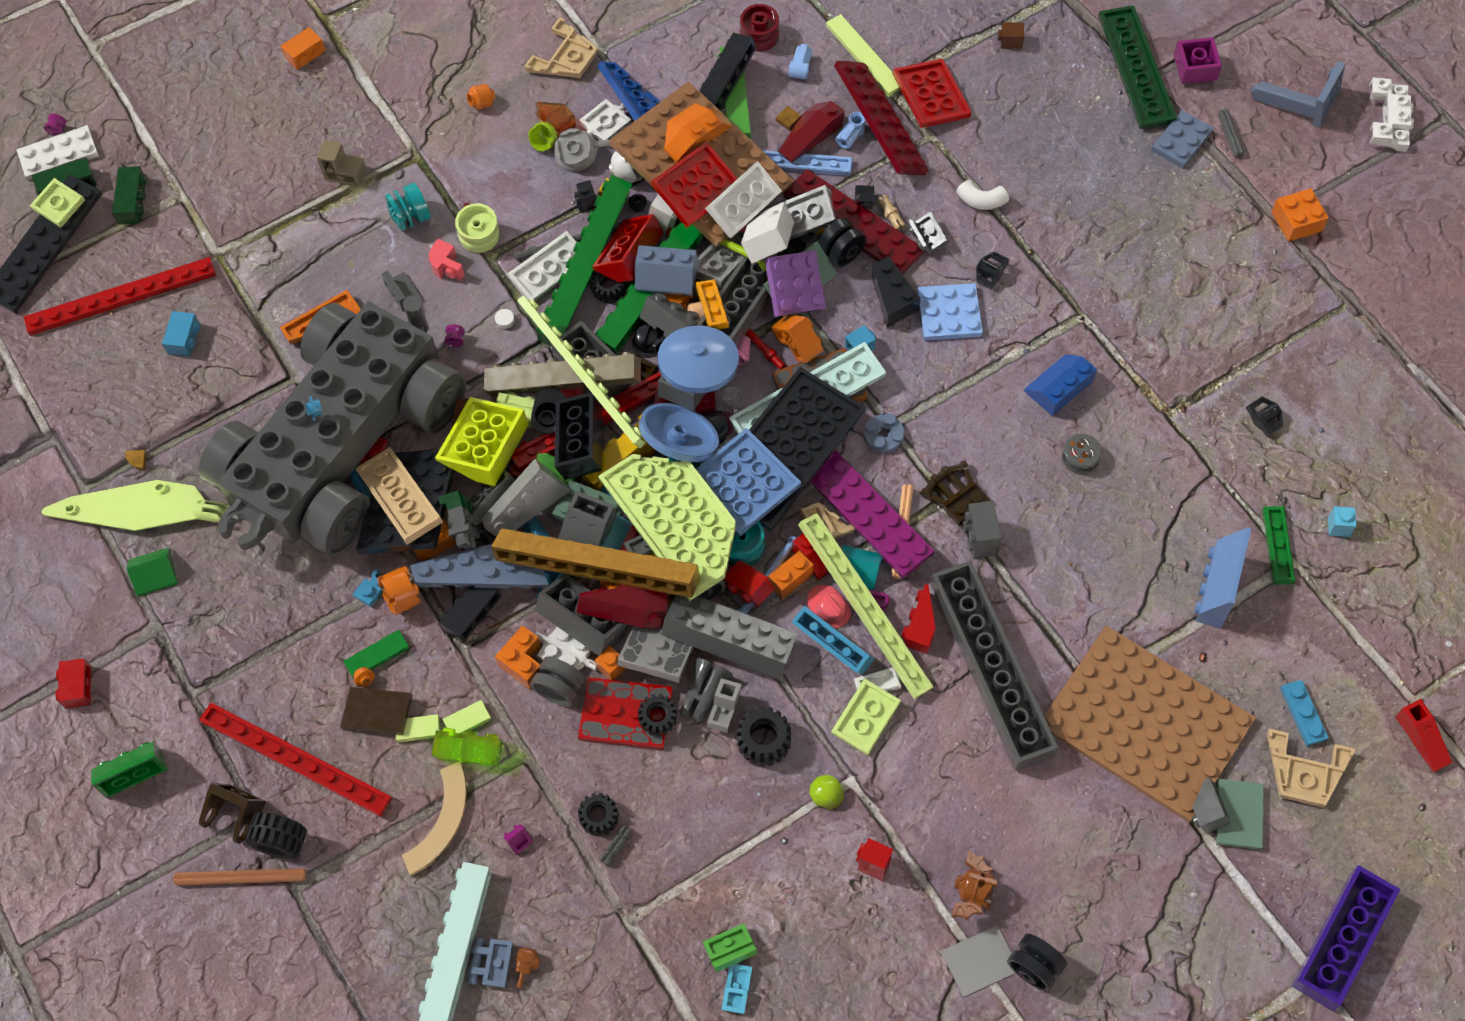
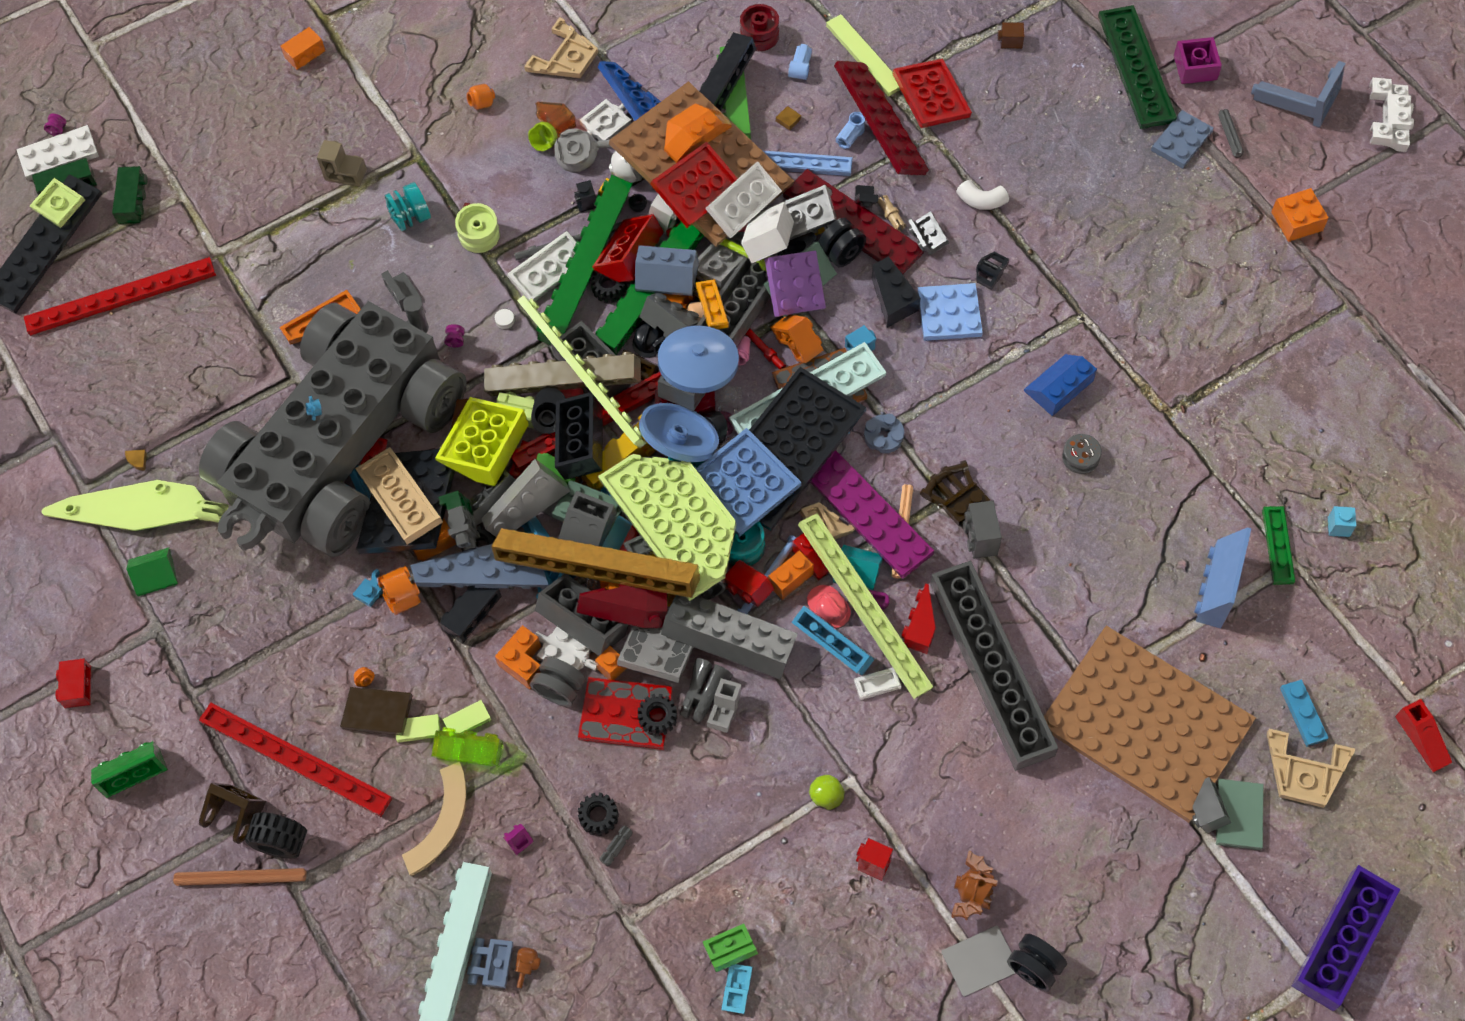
(181, 333): dark azure brick -> none
(377, 653): green tile -> none
(442, 261): coral brick -> none
(768, 720): black tyre -> none
(811, 129): dark red wedge -> none
(866, 717): yellowish green tile -> none
(1261, 421): black piece -> none

